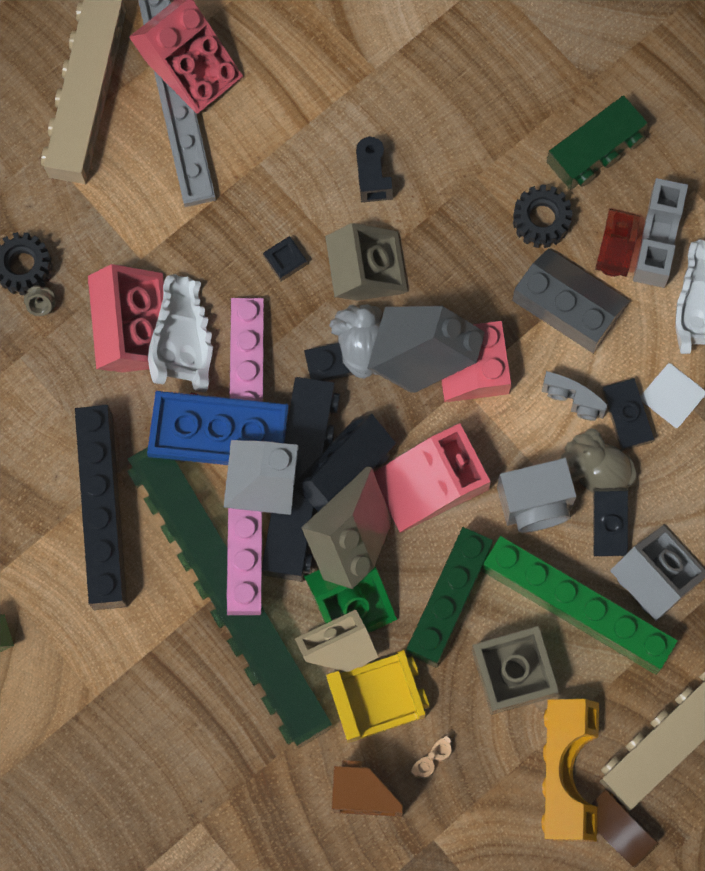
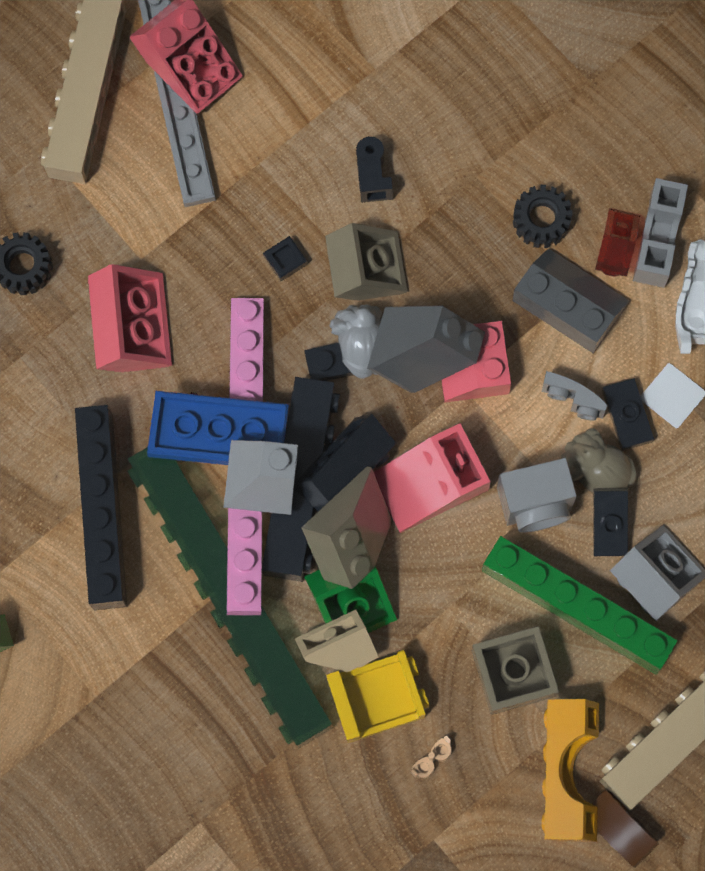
(38, 307): dark tan plate -> none
(180, 339): white animal -> none
(361, 792): dark orange slope -> none
(449, 597): dark green brick -> none
(597, 143): dark green brick -> none

